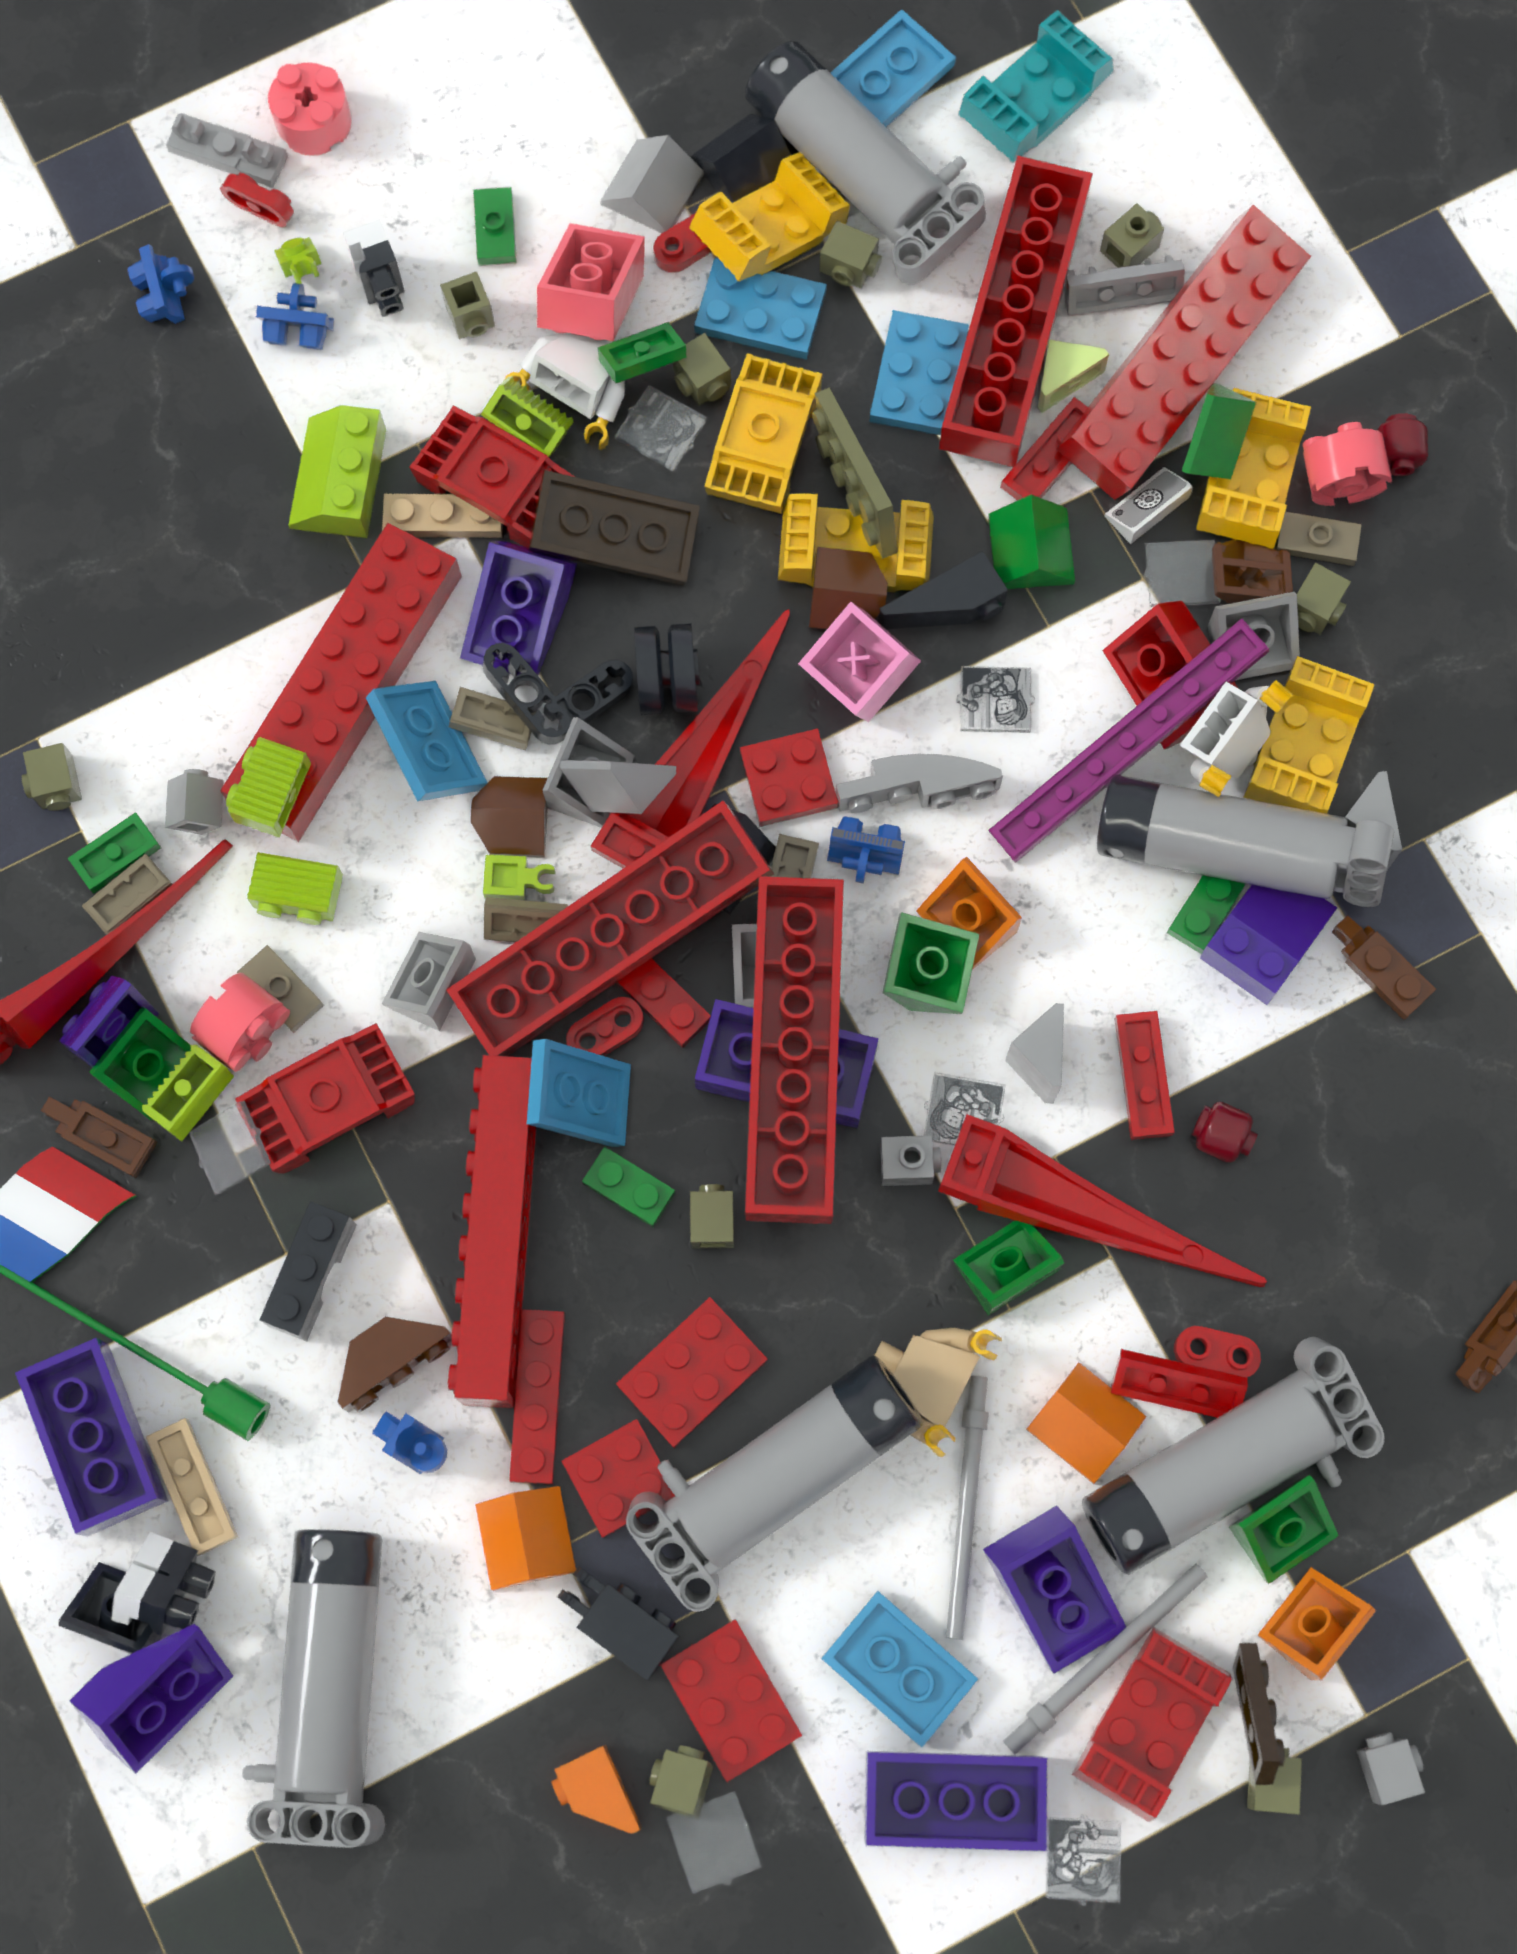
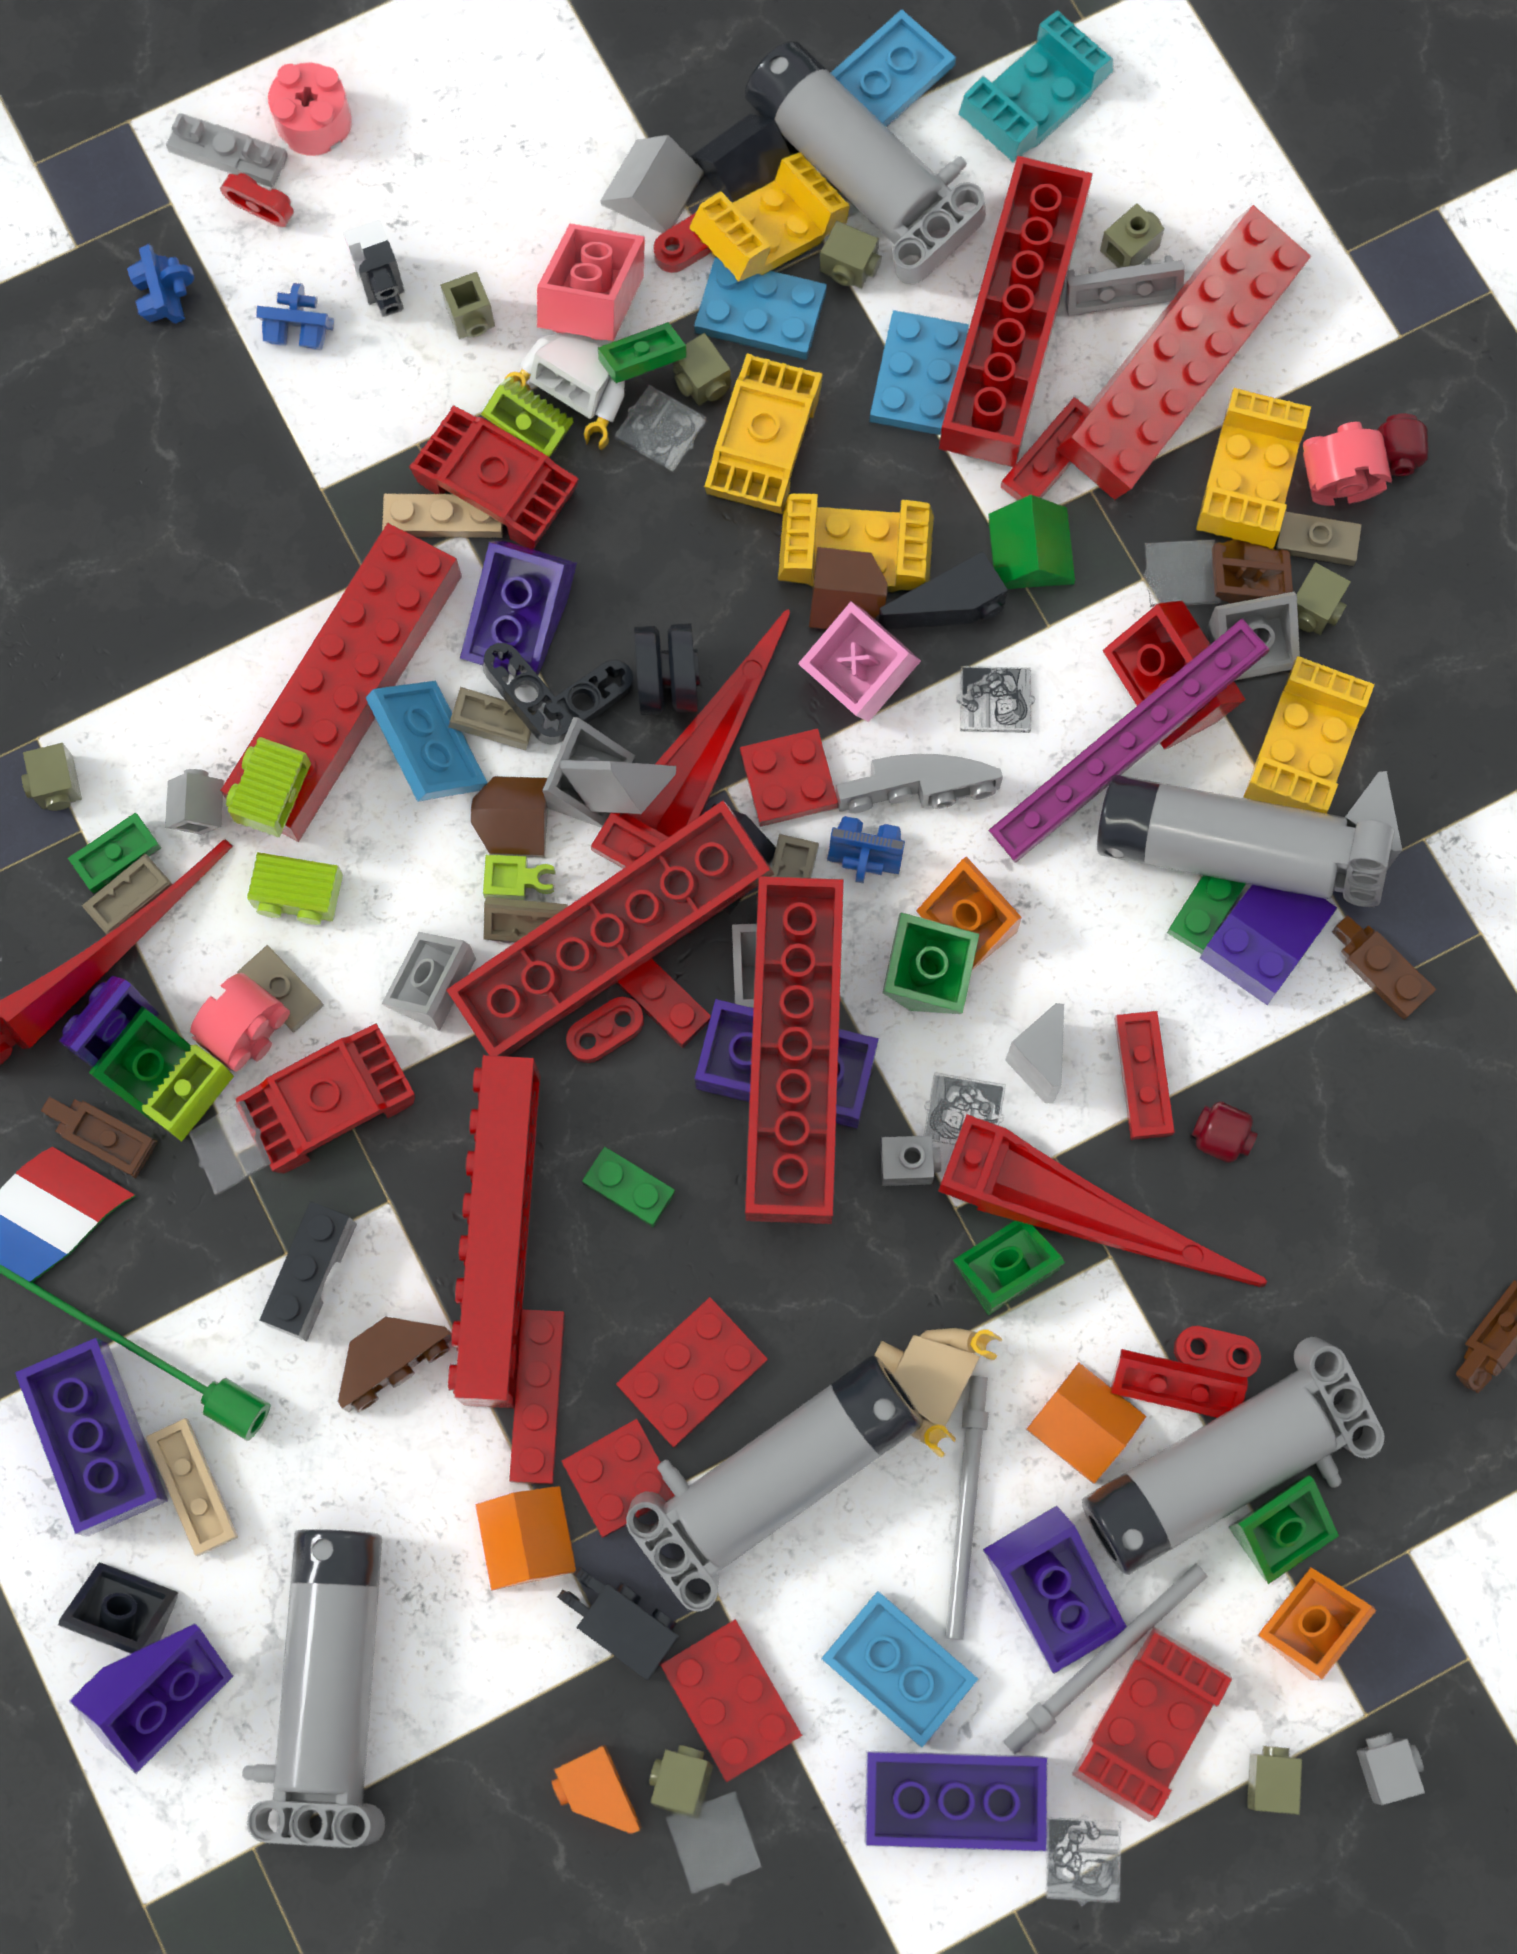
(157, 1582): black hips -> none
(298, 258): lime plate -> none
(339, 471): lime slope -> none
(411, 1443): blue hips -> none
(494, 226): green plate -> none
(578, 1093): dark azure plate -> none
(614, 528): dark brown plate -> none
(712, 1217): olive brick -> none
(854, 472): olive plate -> none
(1068, 369): yellowish green slope -> none
(1149, 504): slope -> none
(1219, 433): green slope -> none
(1232, 733): white torso -> none
(1258, 1714): dark brown plate -> none

